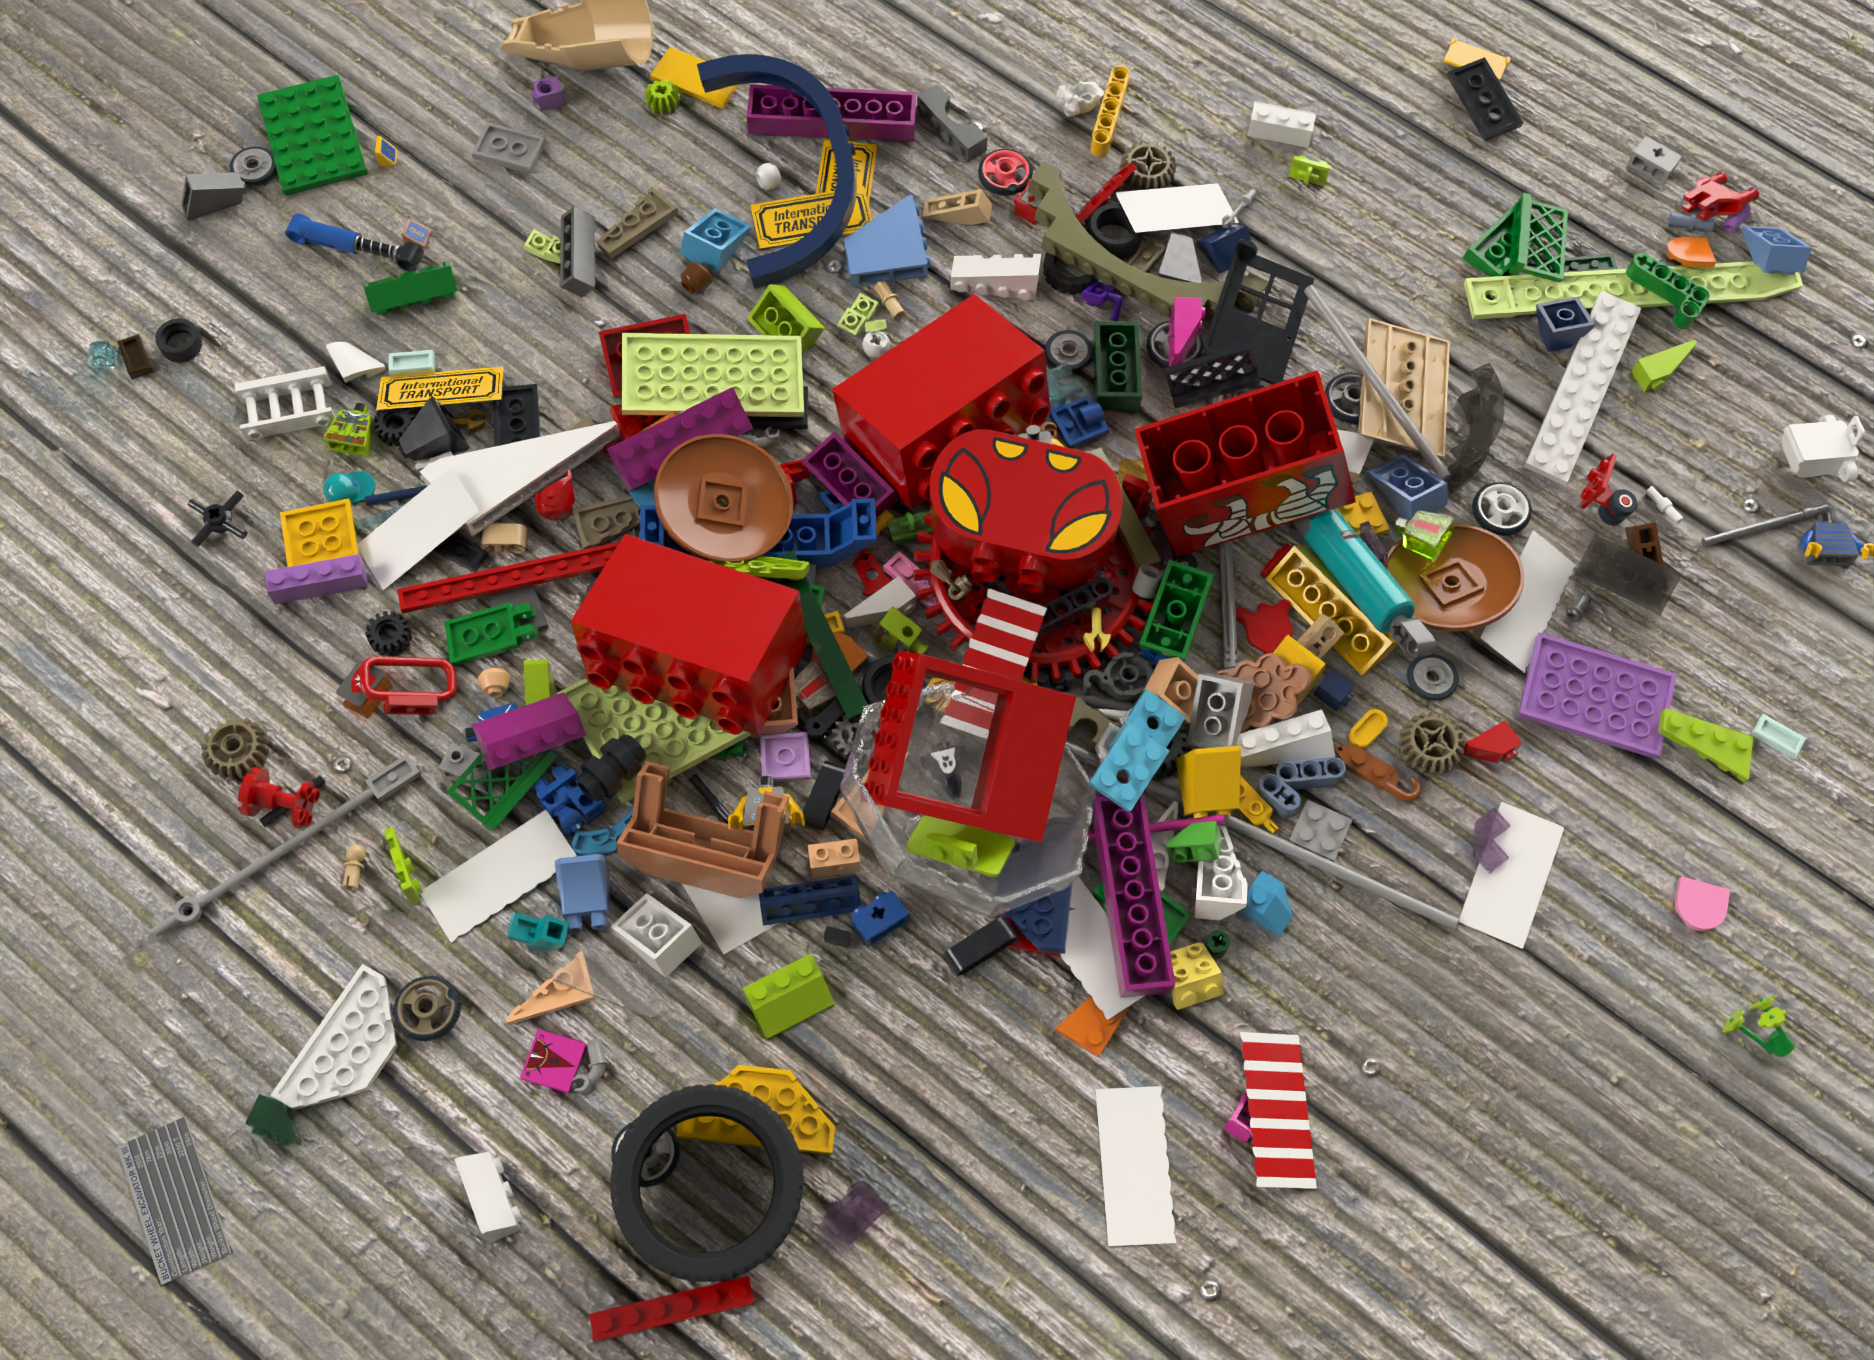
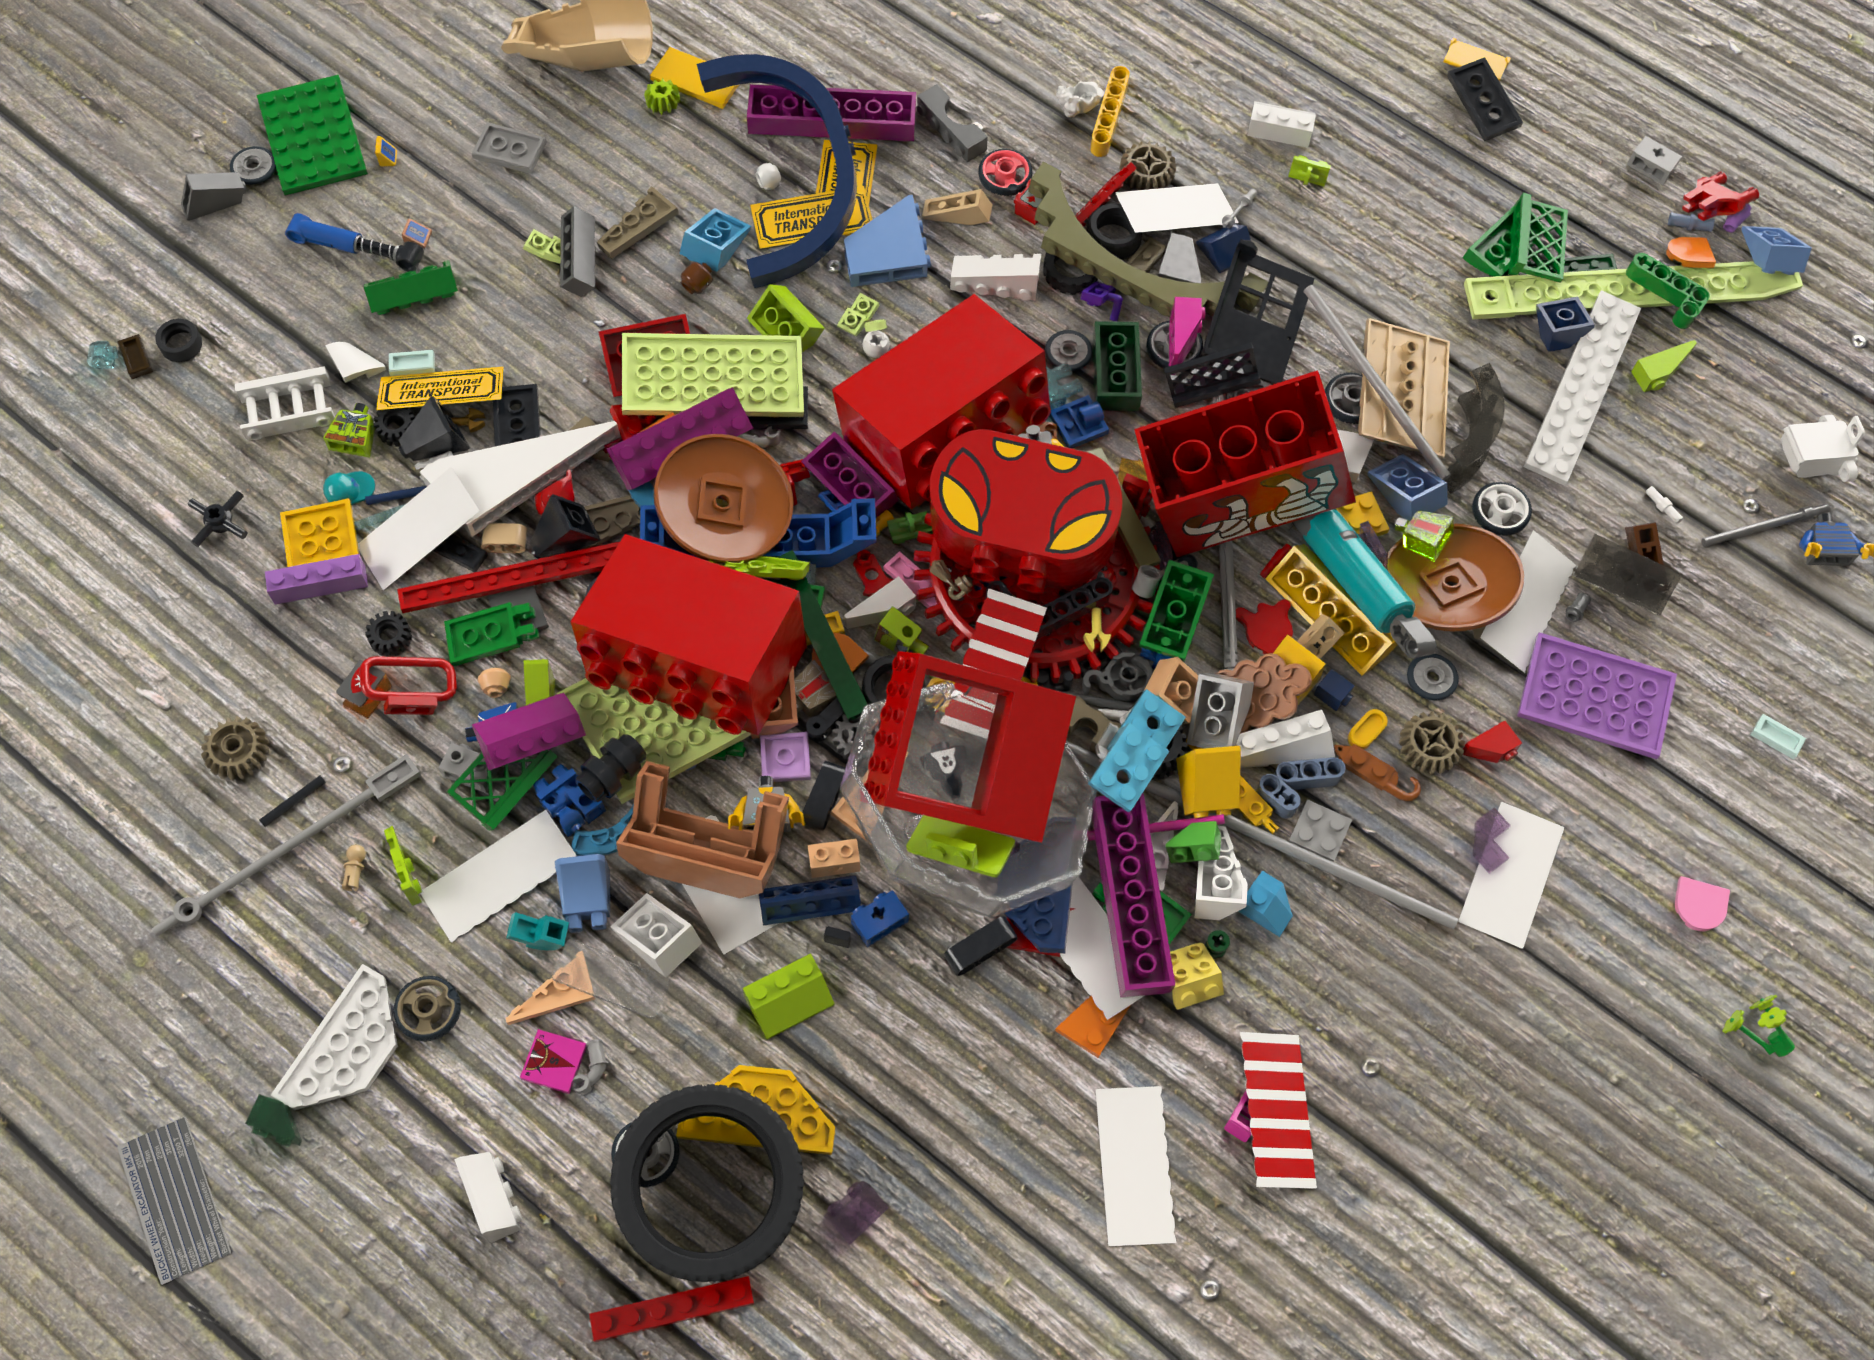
(258, 793): red piece -> none
(547, 93): medium lavender brick -> none
(562, 529): none -> black slope
(710, 797): black bar -> none
(889, 300): tan axle -> none
(1613, 505): plate -> none
(1719, 744): lime wing -> none

